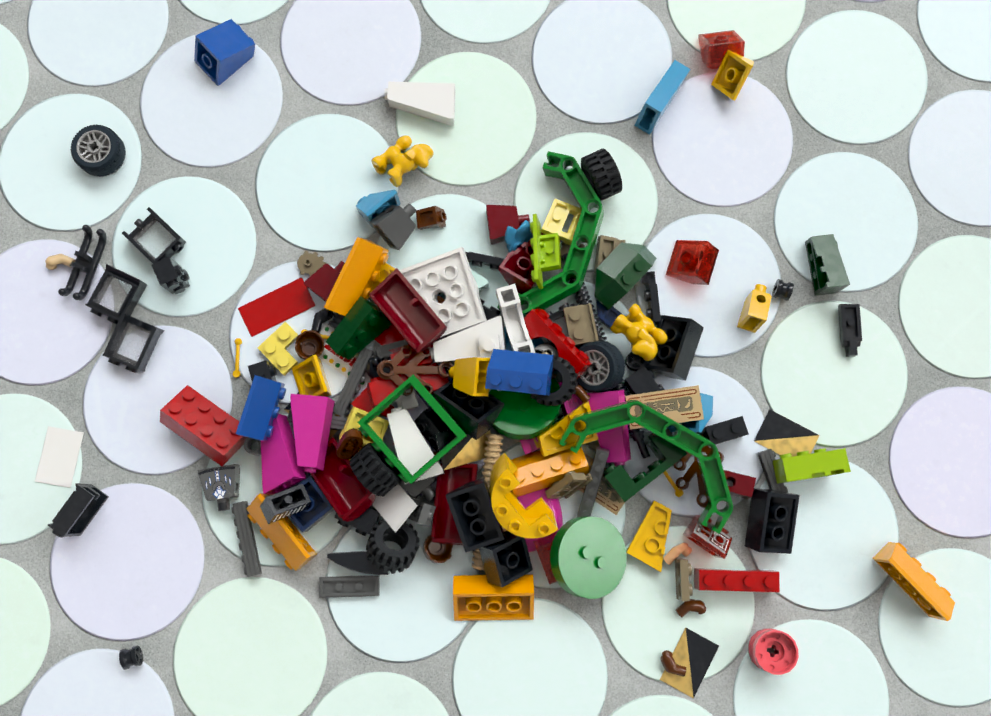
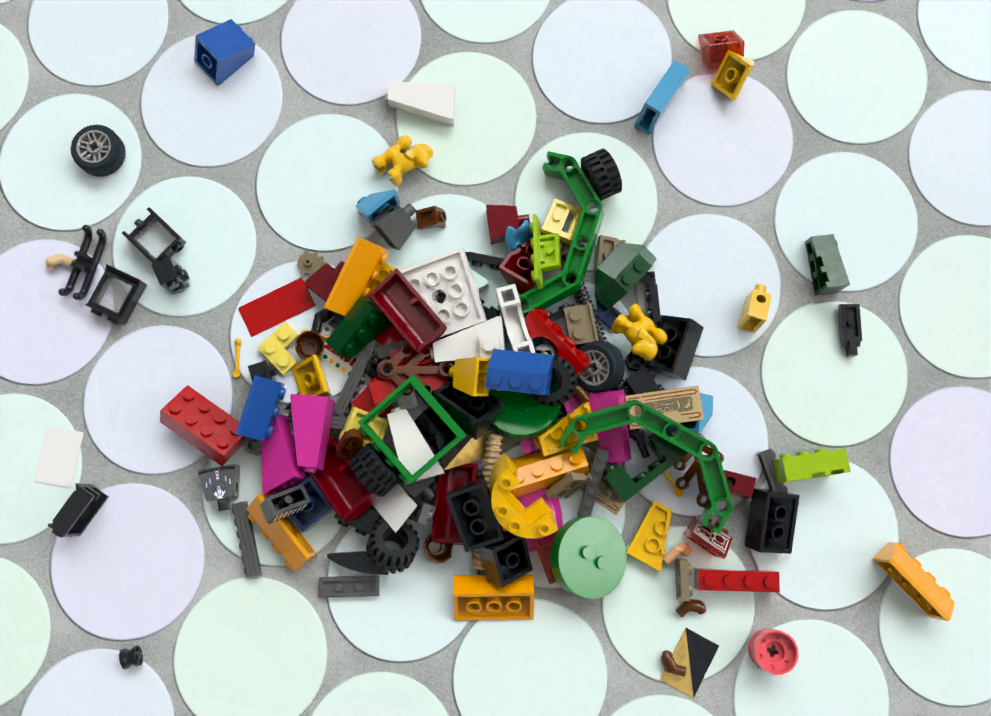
(132, 343): window -> none
(692, 261): clear red slope -> none
(725, 430): black brick -> none
(782, 290): black wheel -> none
(785, 435): sticker -> none

